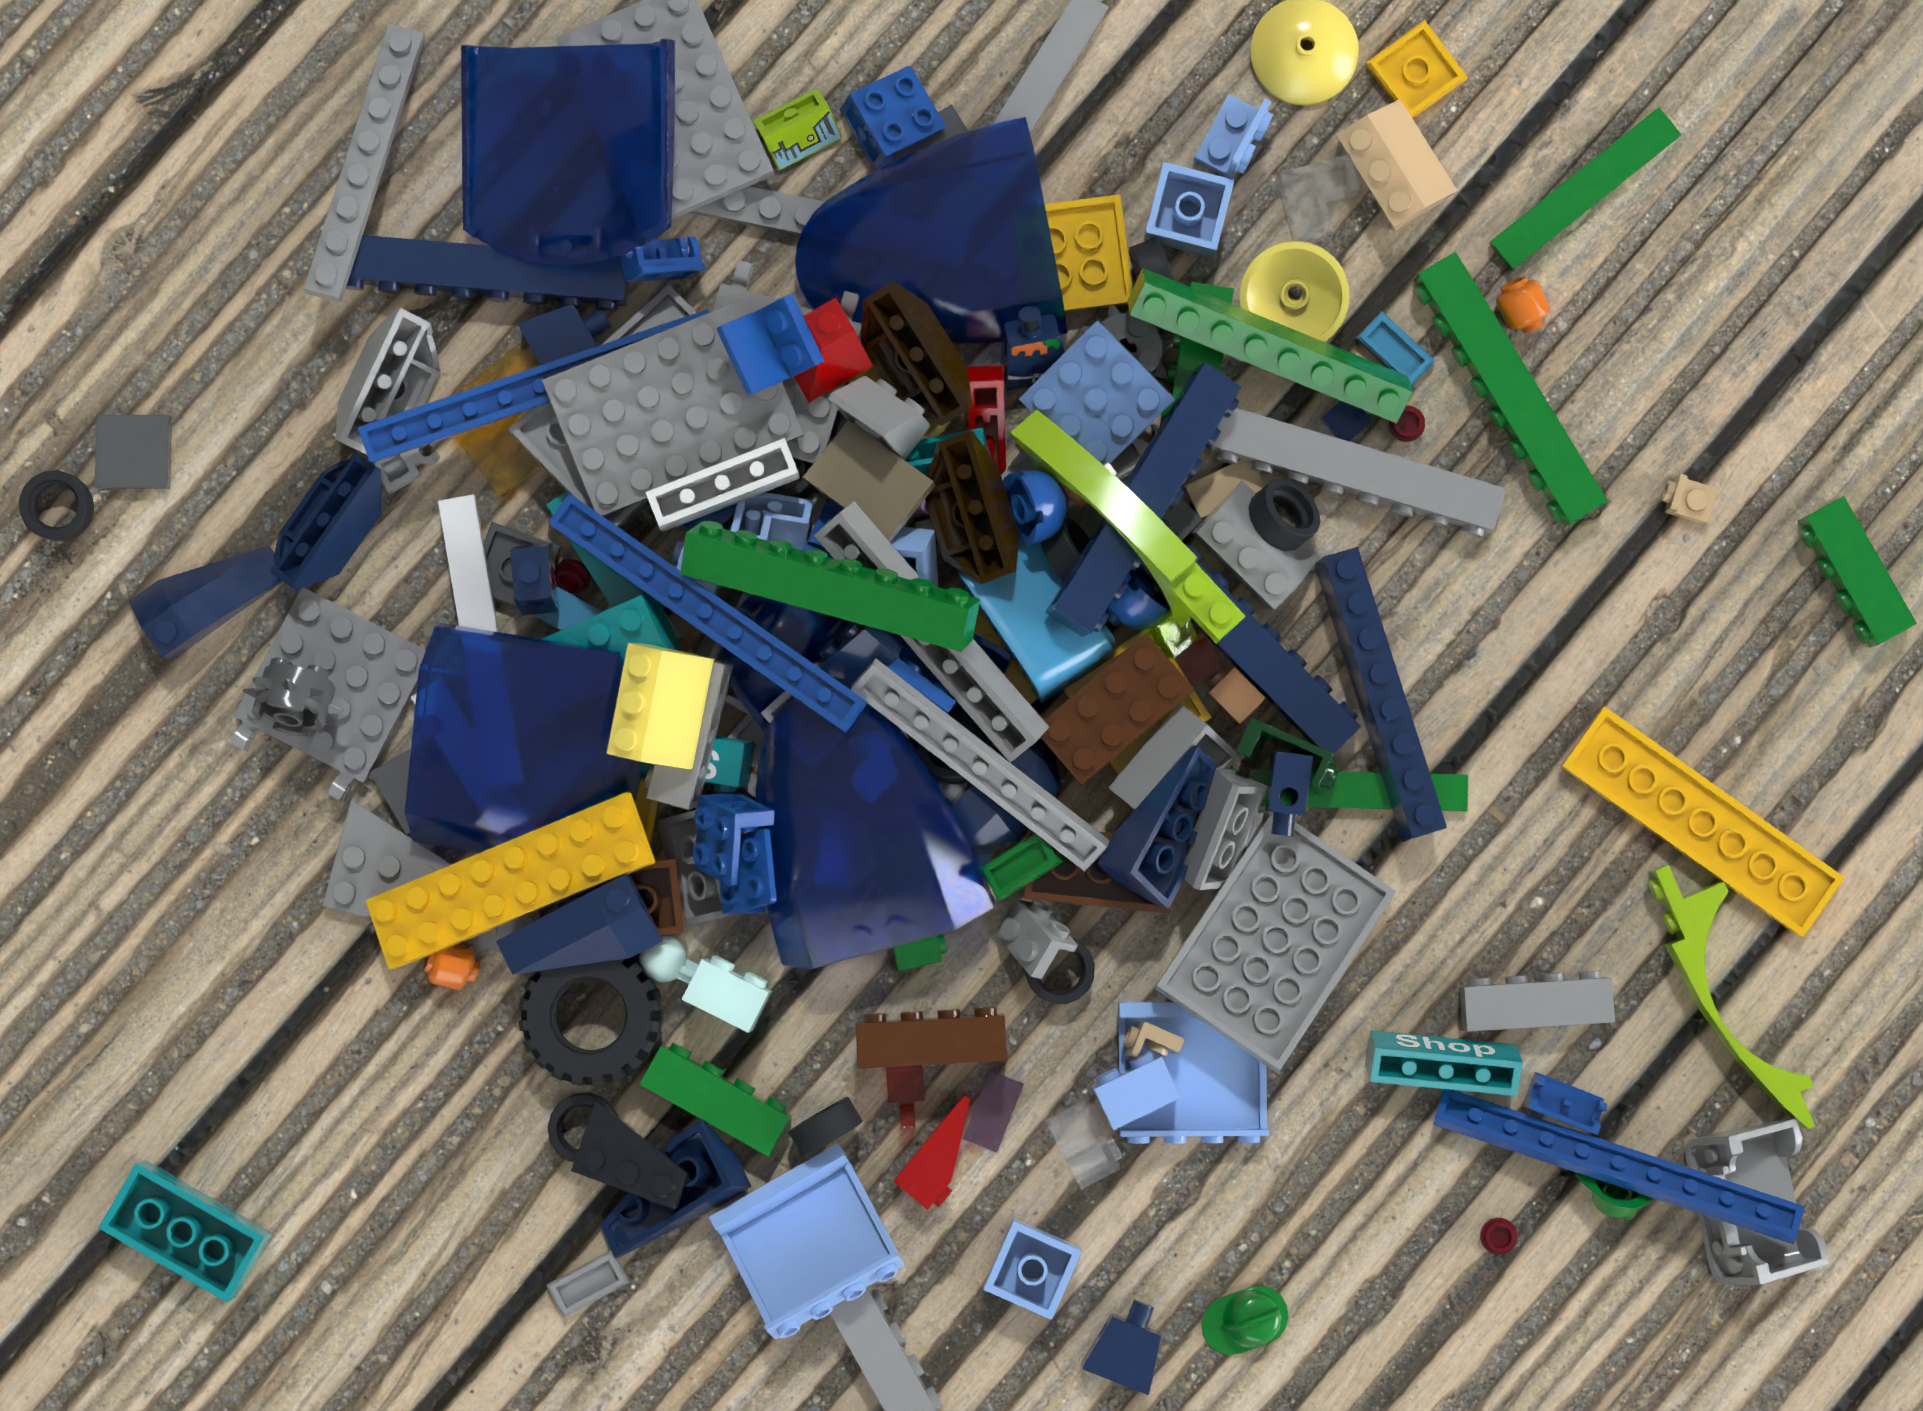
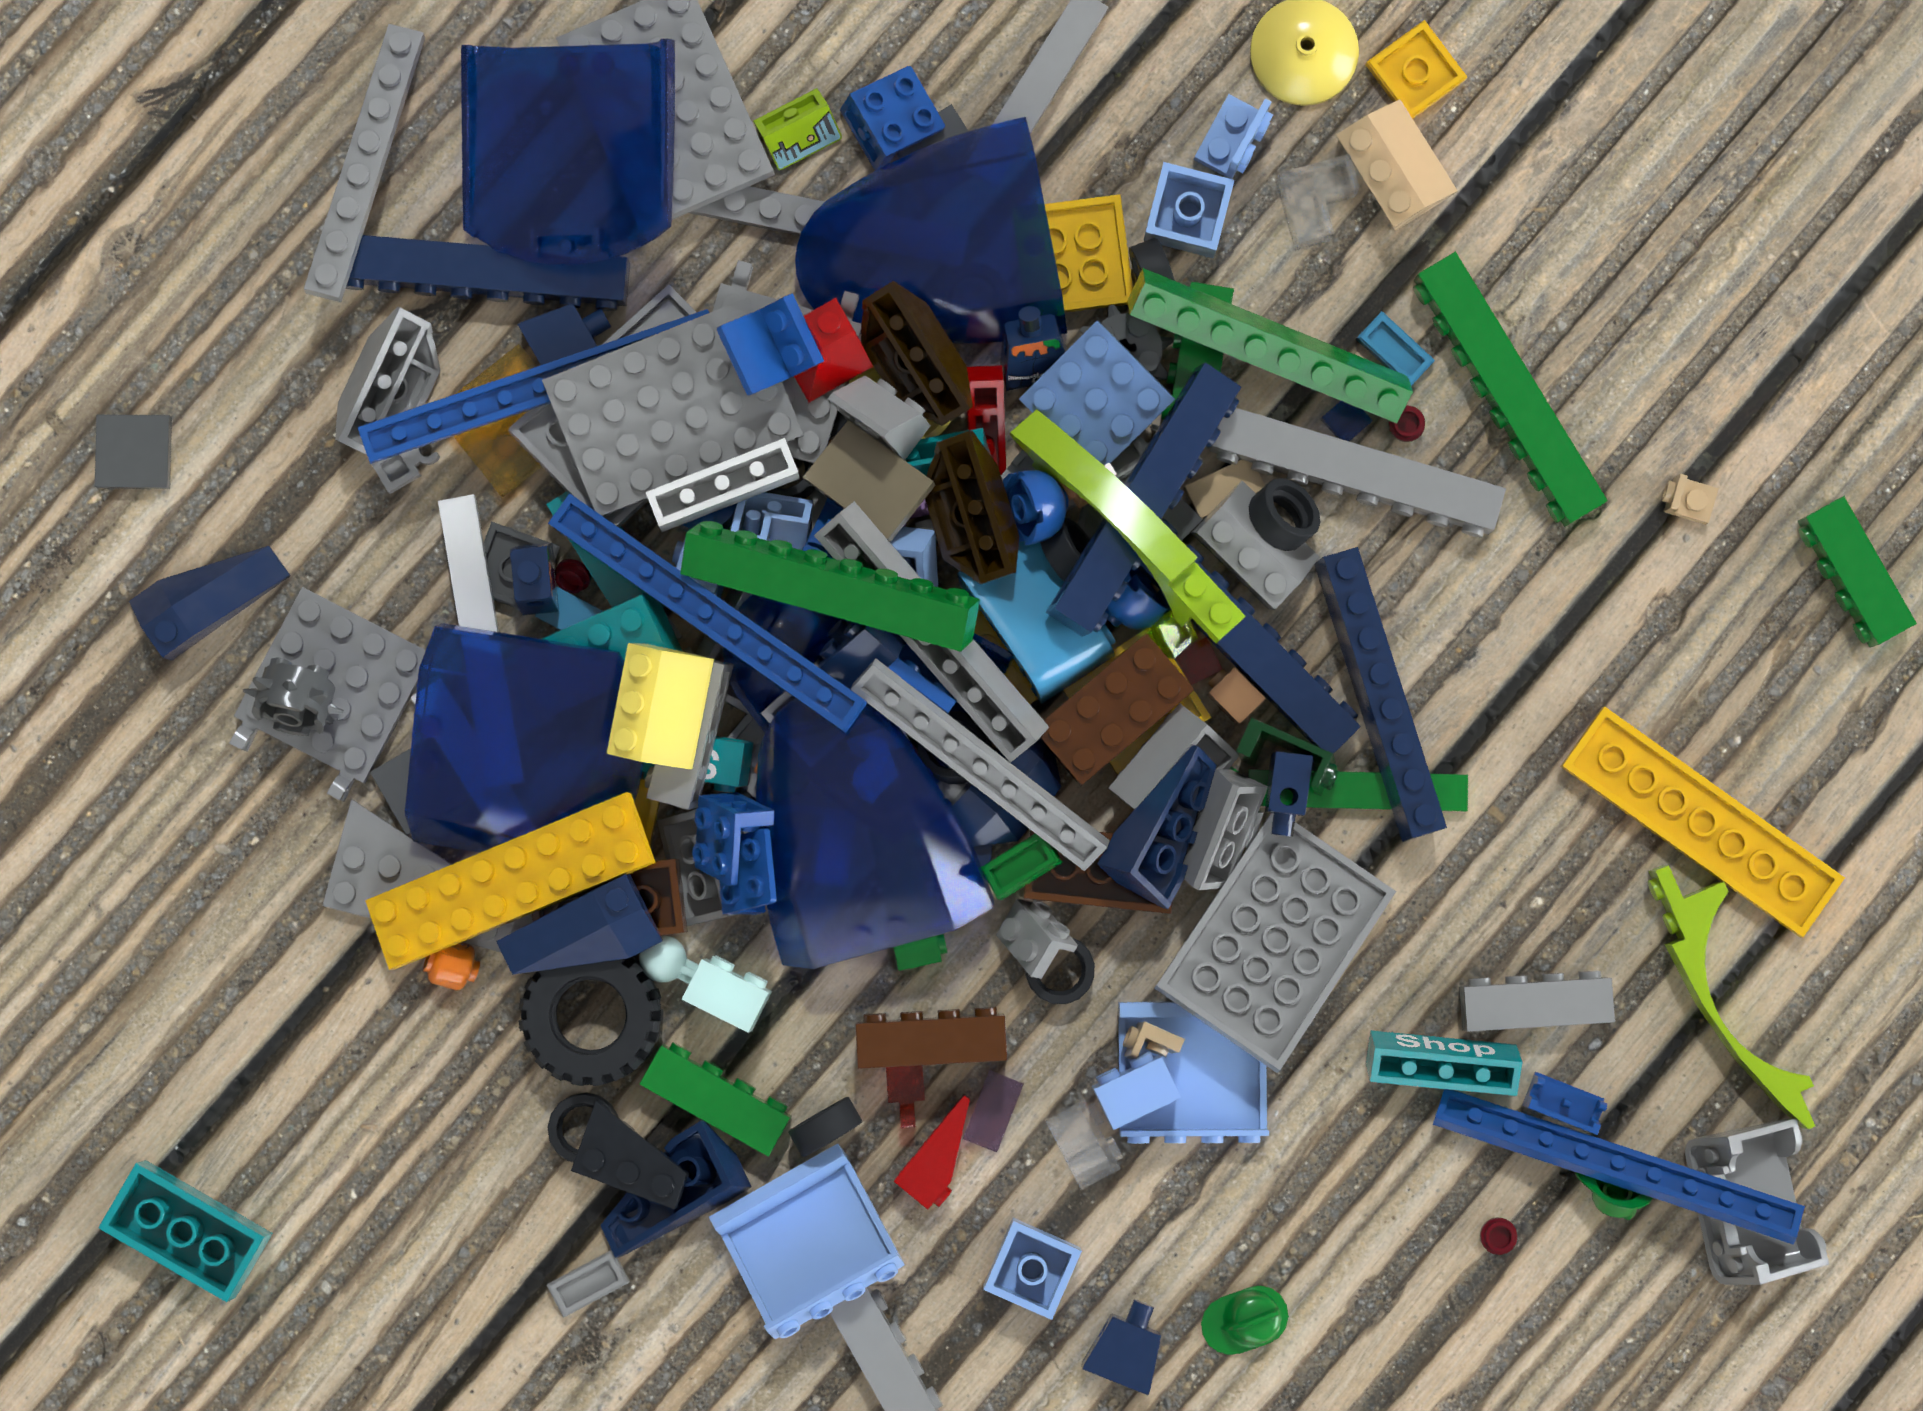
(28, 500): black tyre -> none
(329, 523): dark blue wedge -> none
(663, 261): blue hinge -> none
(1303, 265): light yellow dish -> none
(1522, 304): orange head -> none
(1585, 189): green tile -> none

